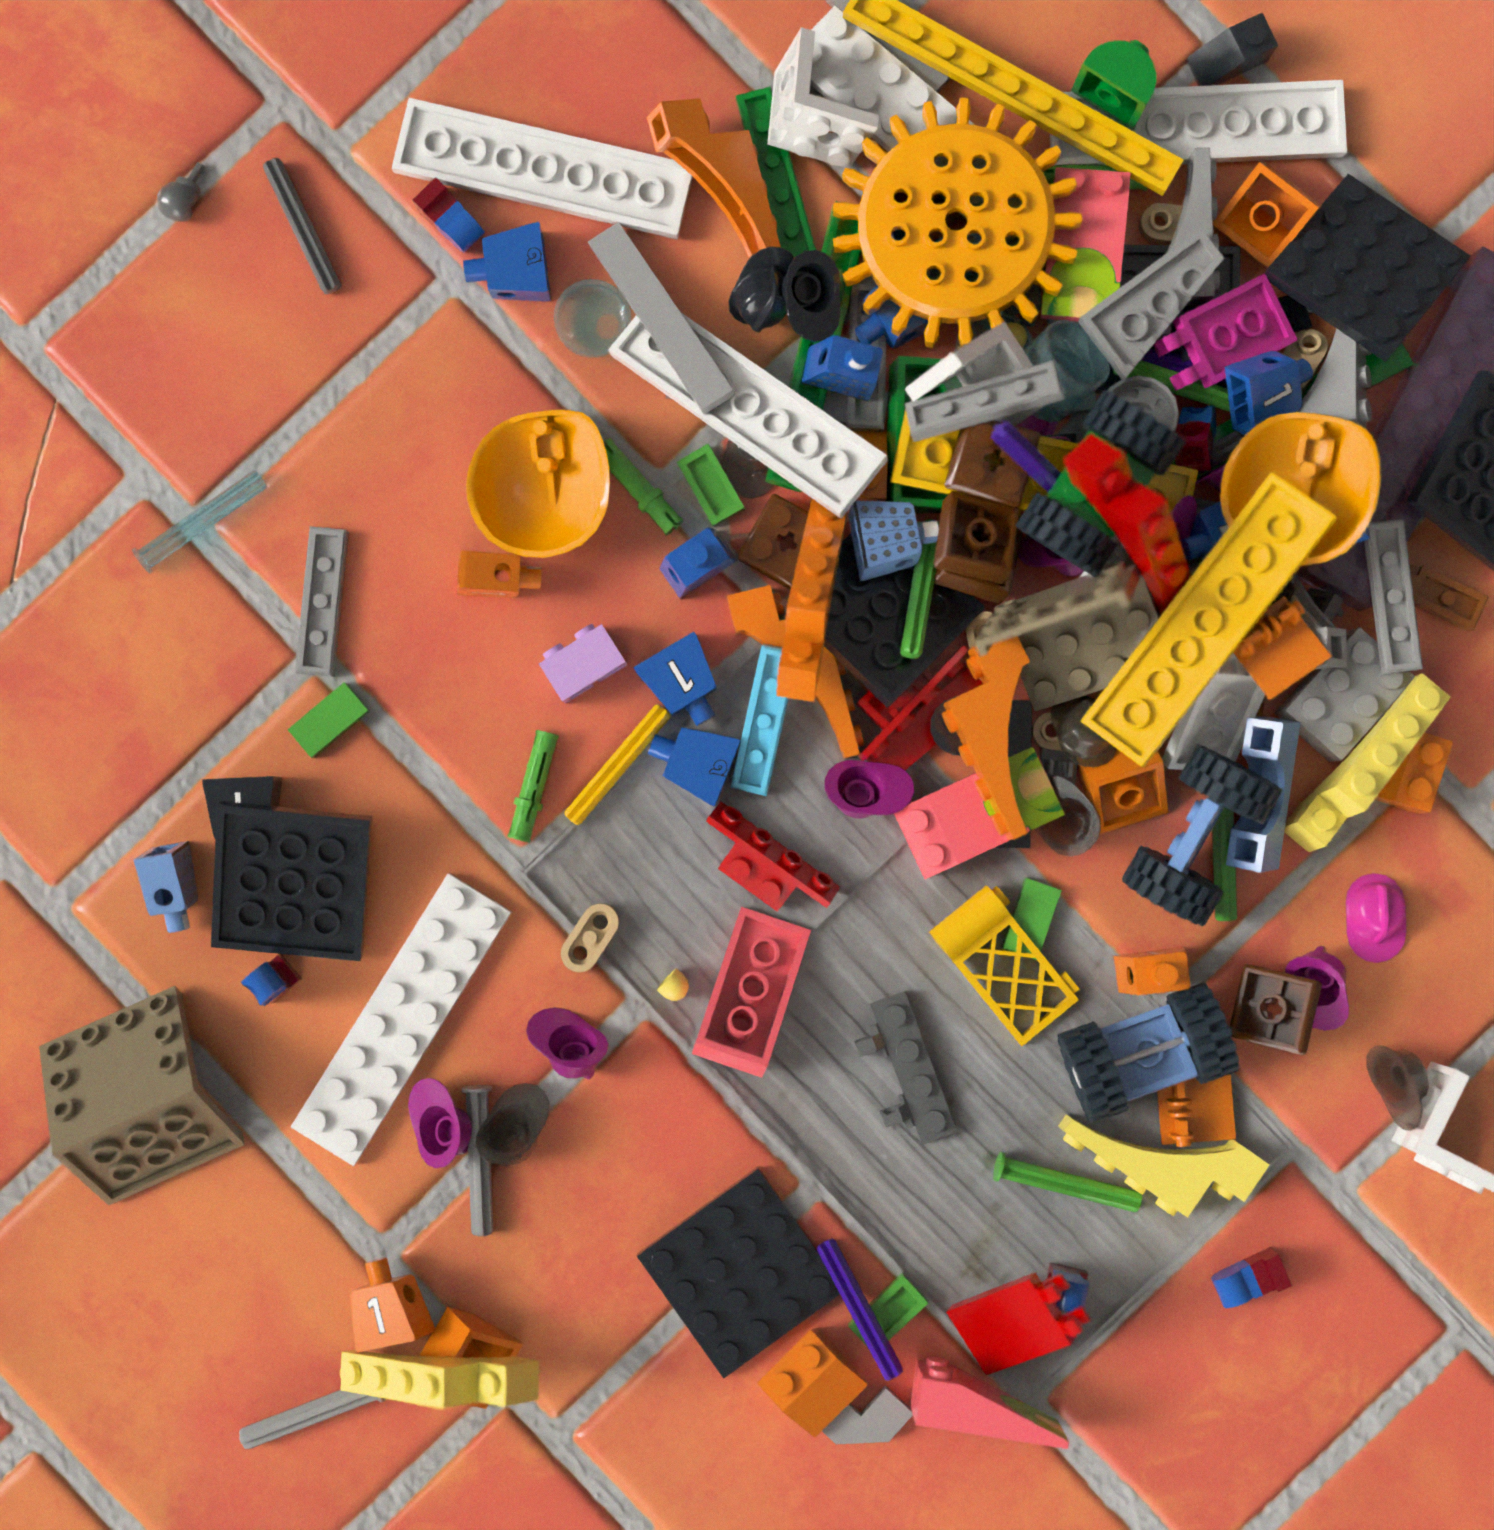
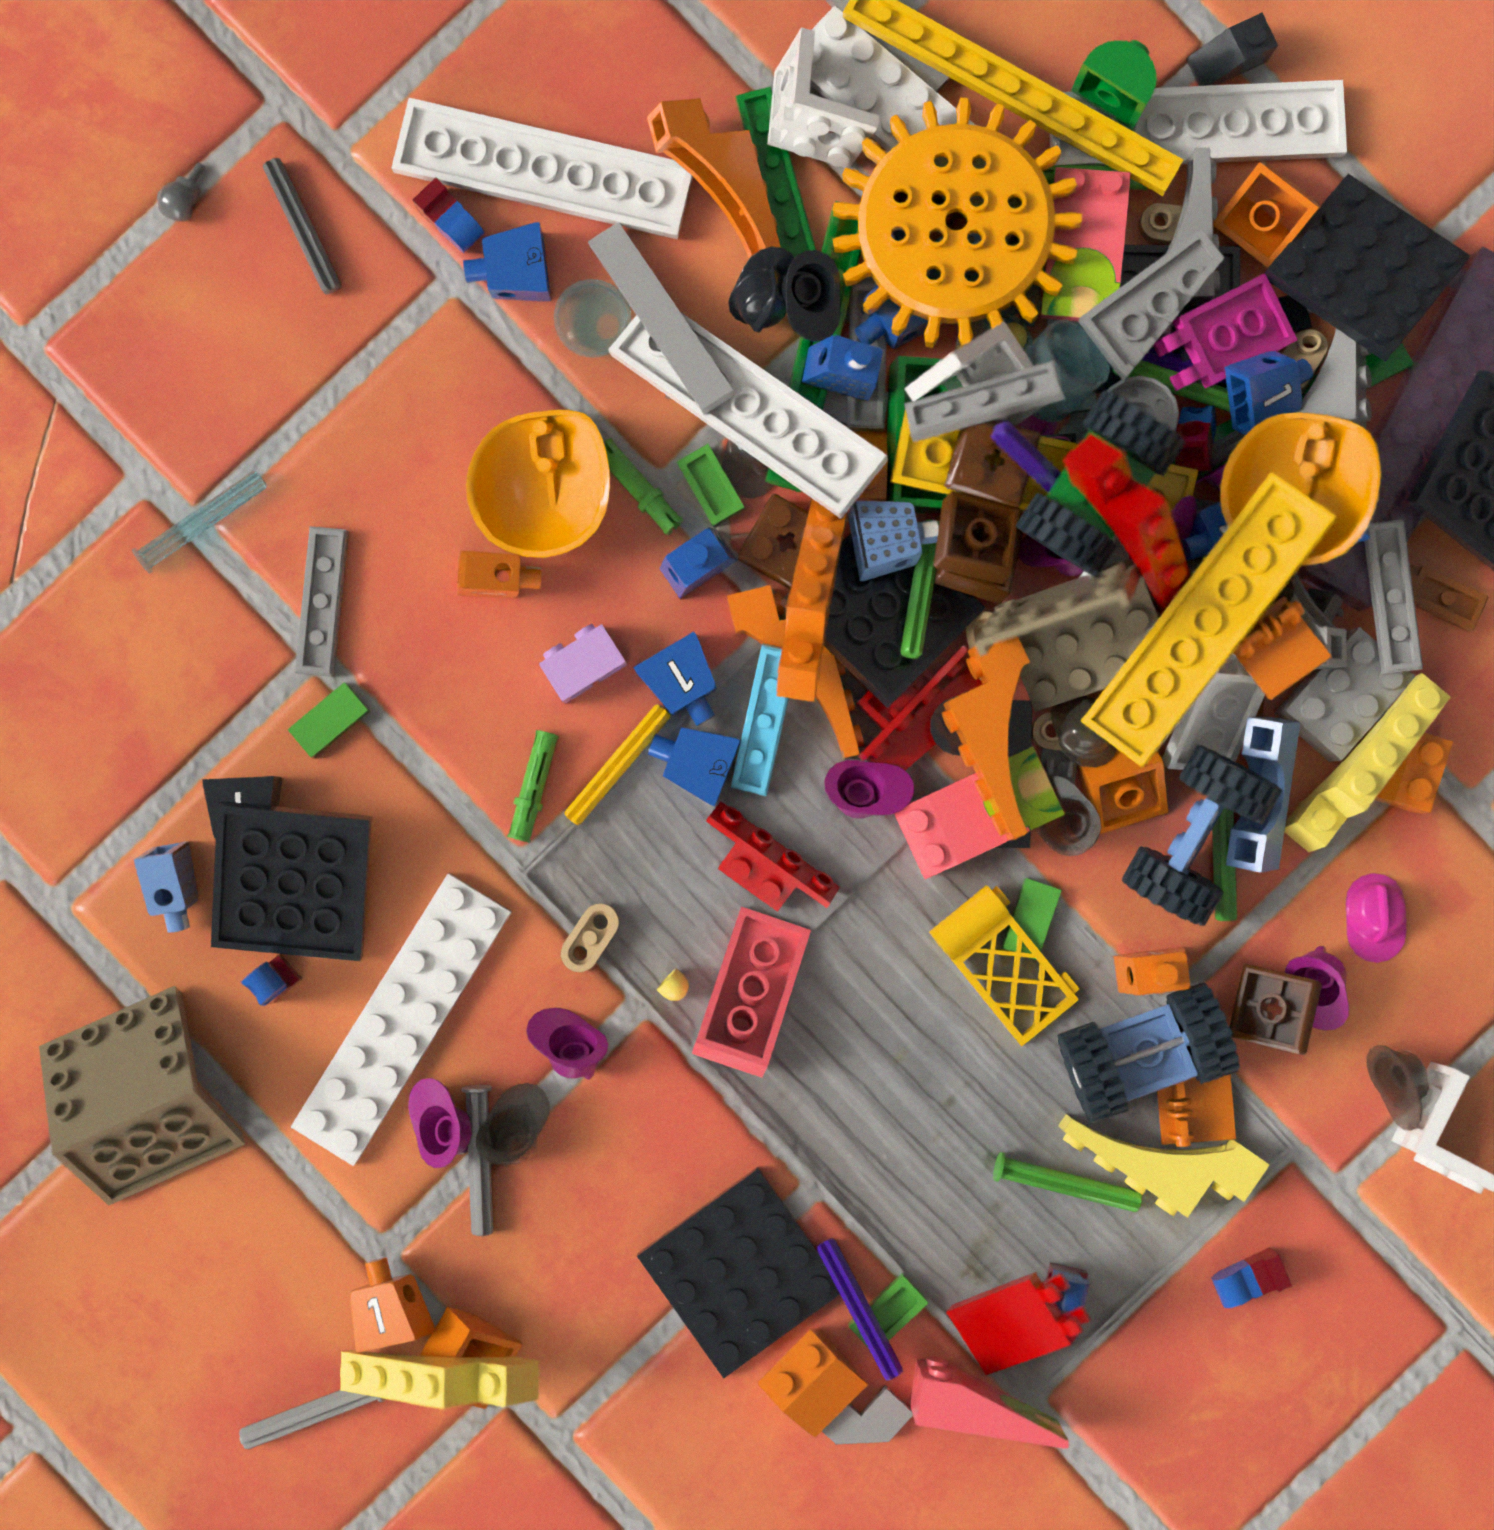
(902, 1041): dark grey hinge -> none

